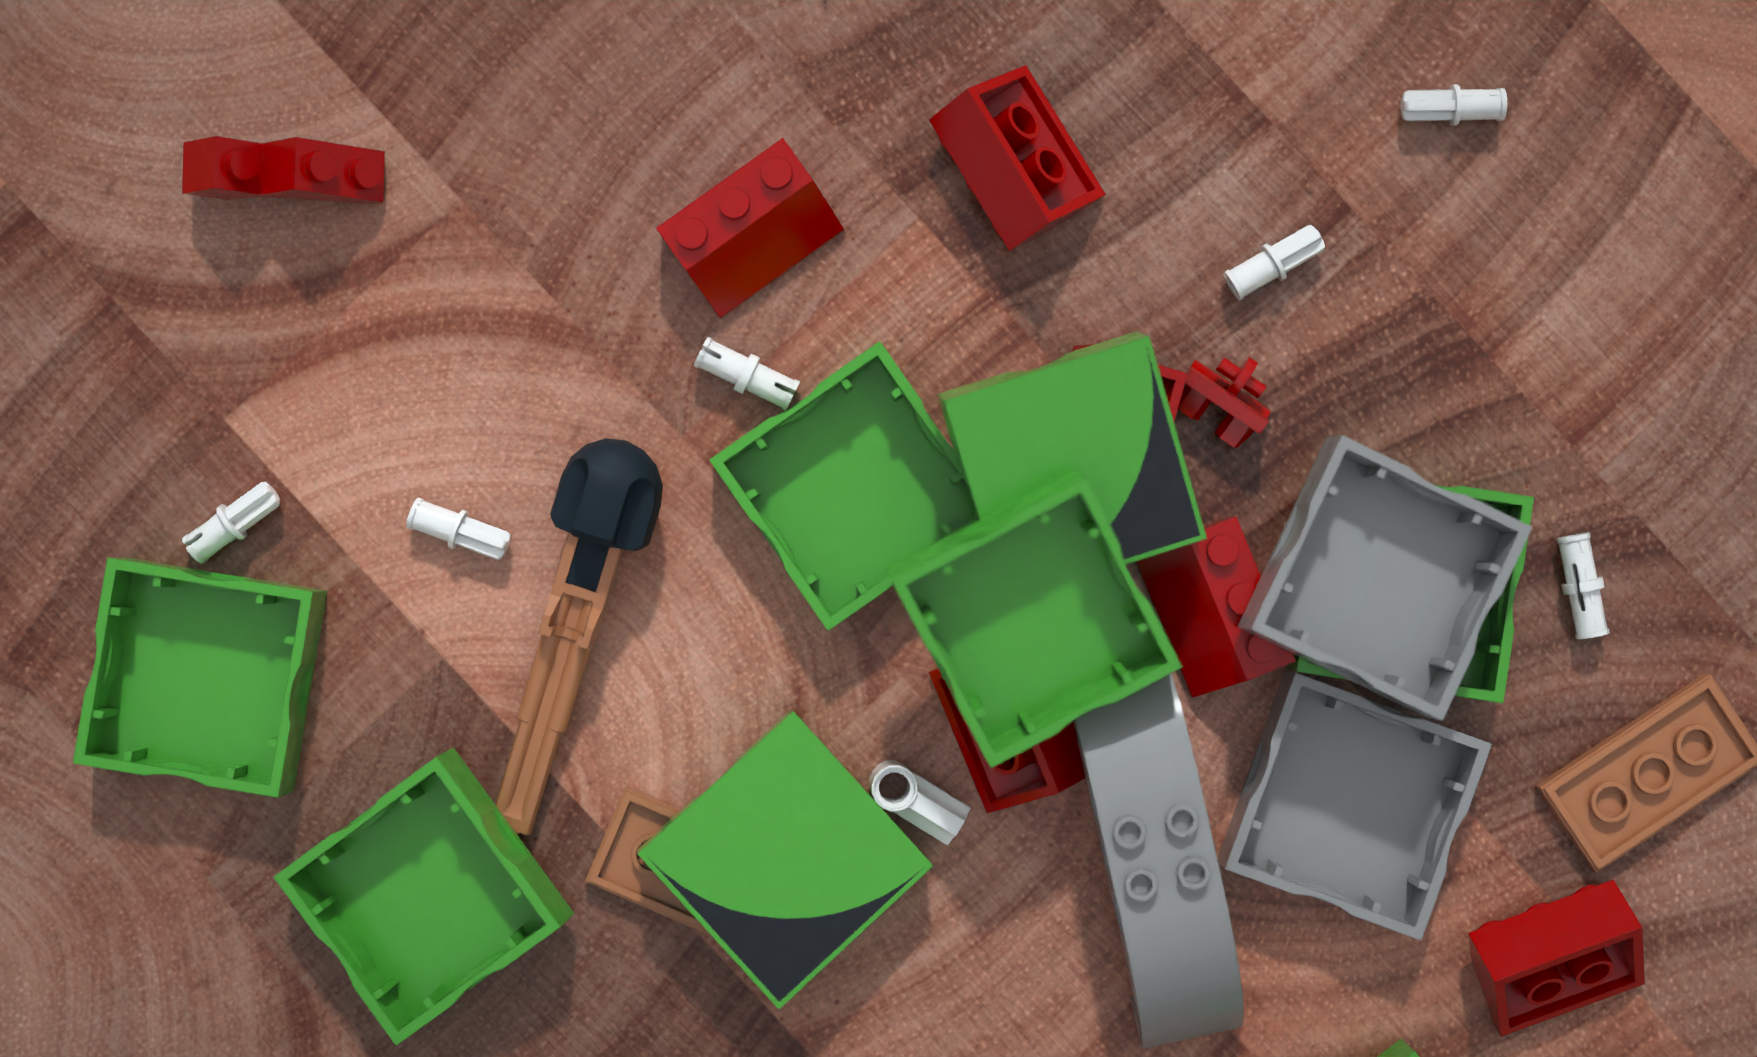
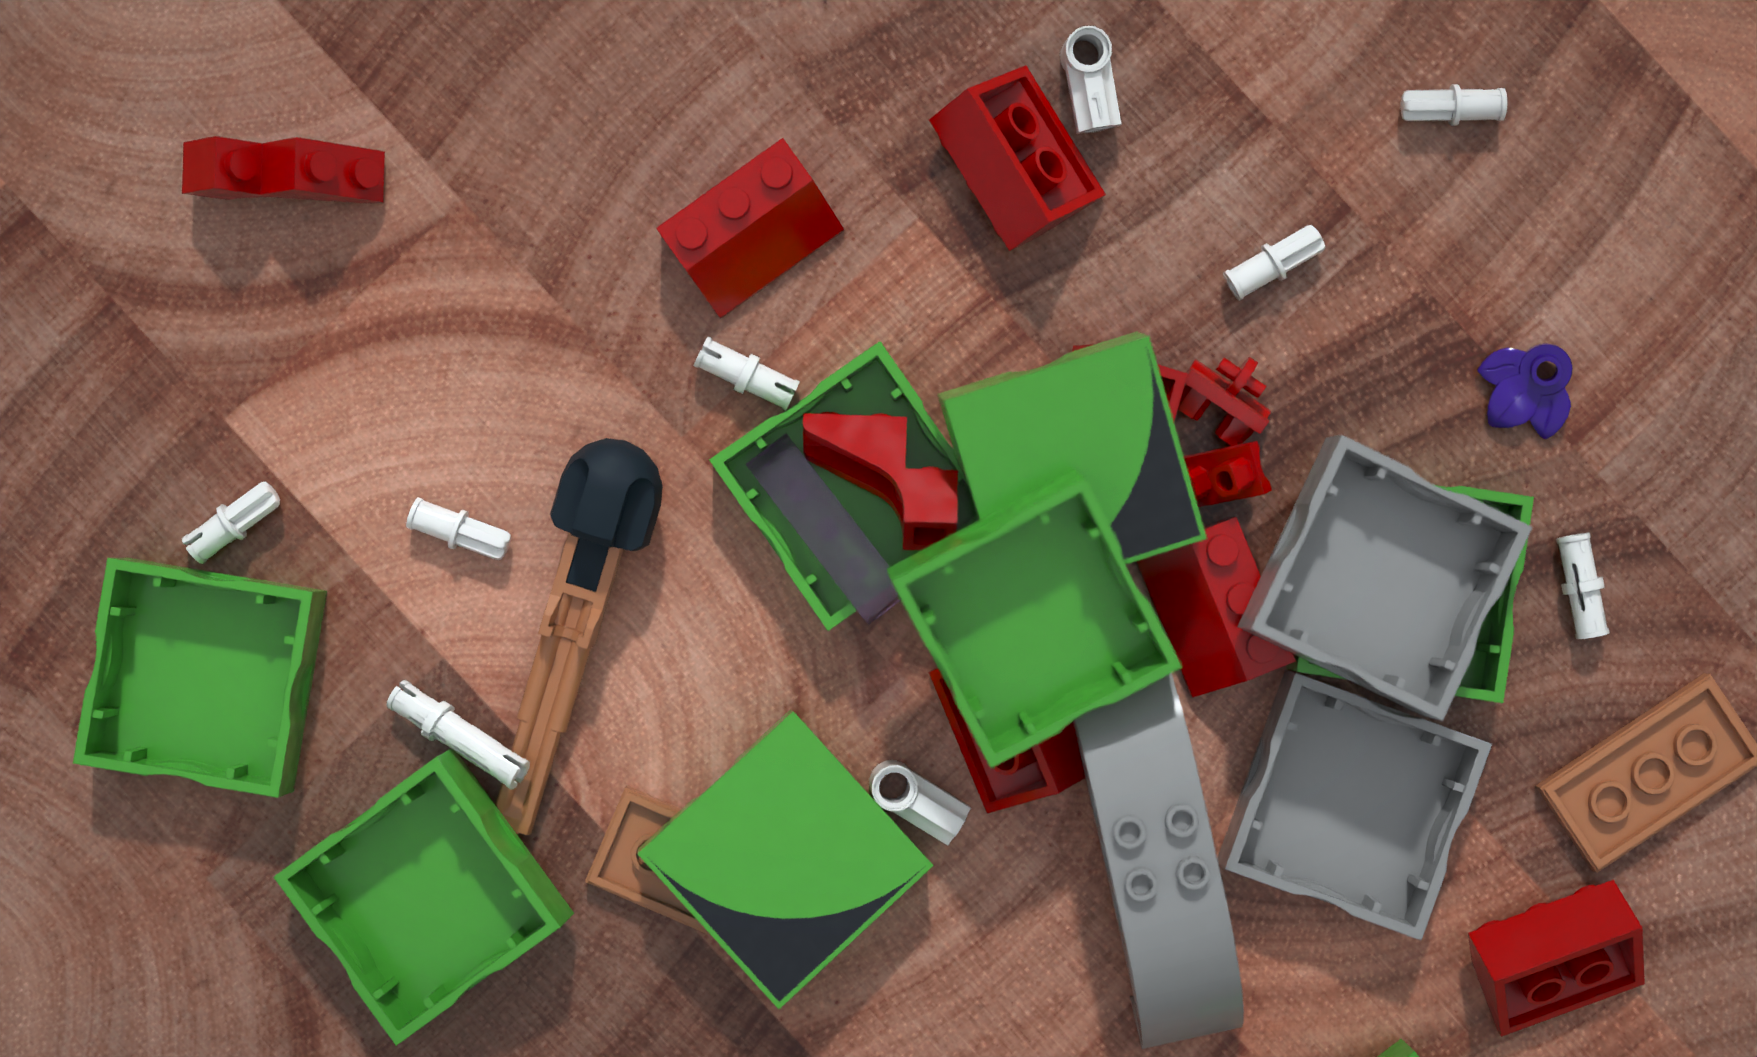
(441, 723): none -> white pin
(825, 527): none -> tile
(873, 456): none -> red arch
(1092, 85): none -> white piece
(1227, 474): none -> red hips
(1524, 395): none -> dark purple plate

